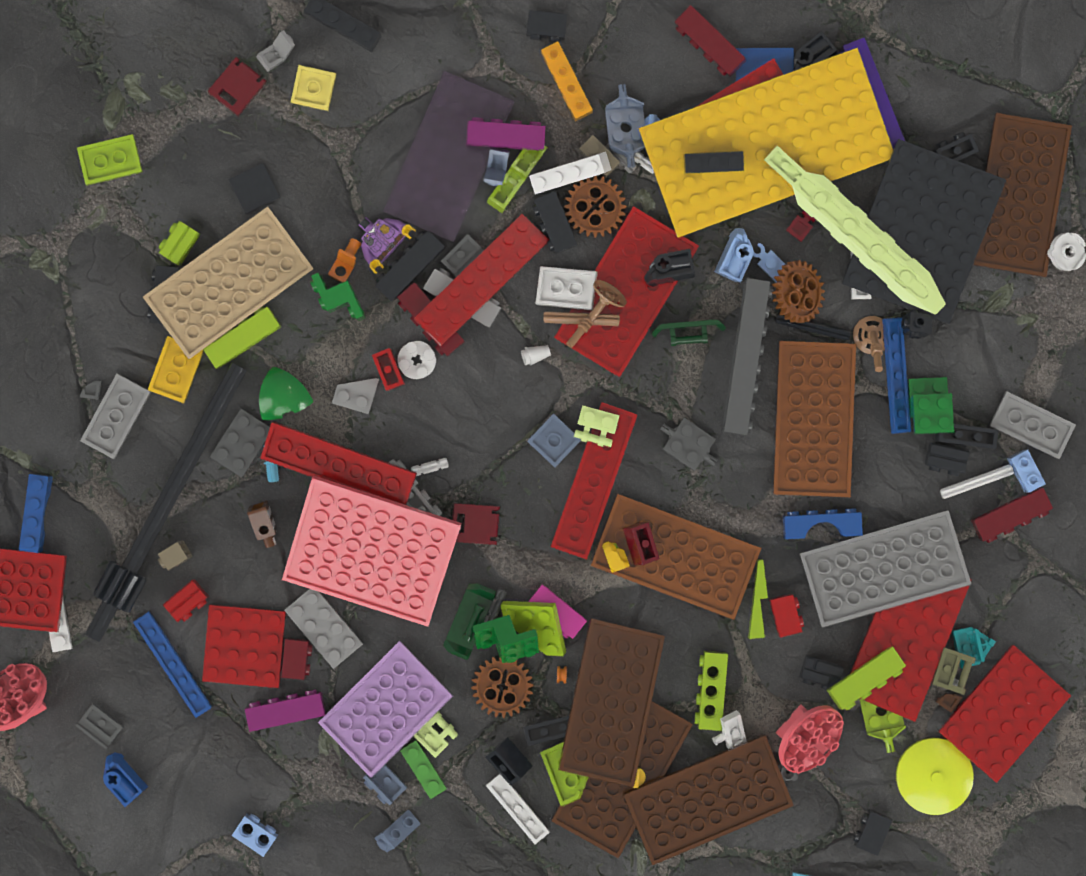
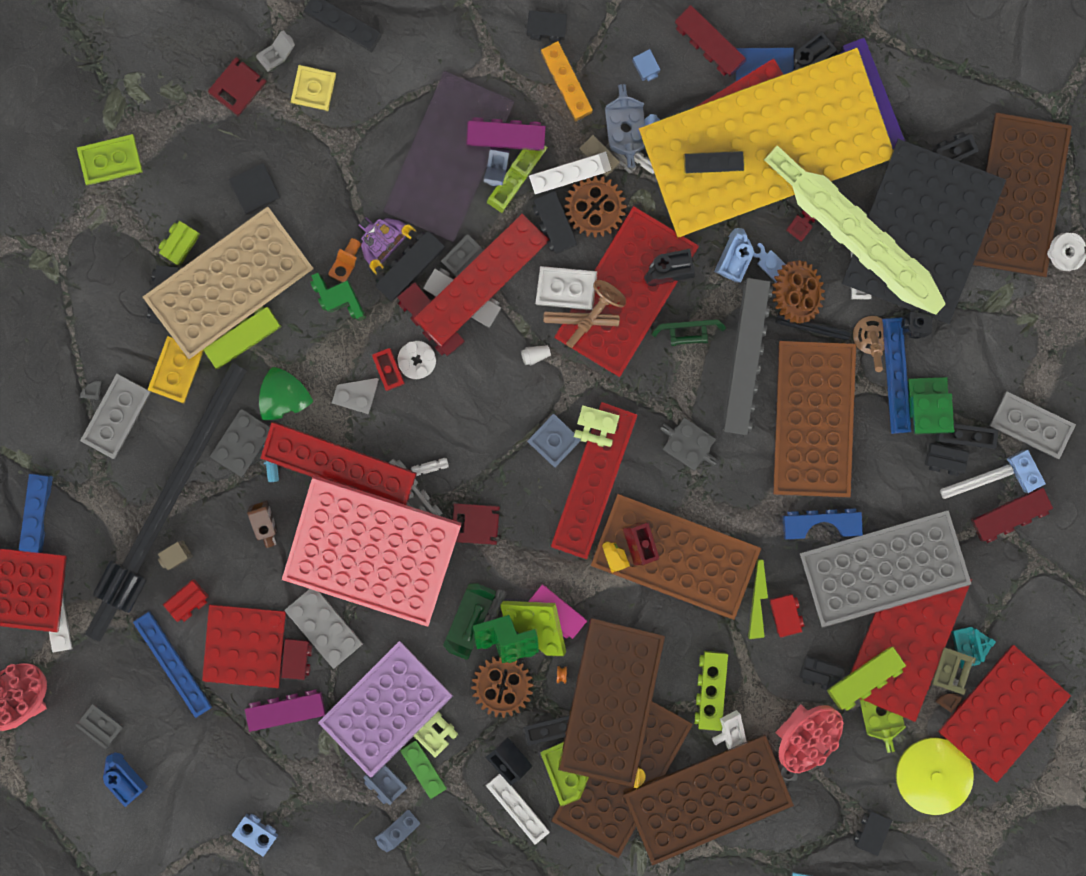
(646, 65): none -> medium blue brick

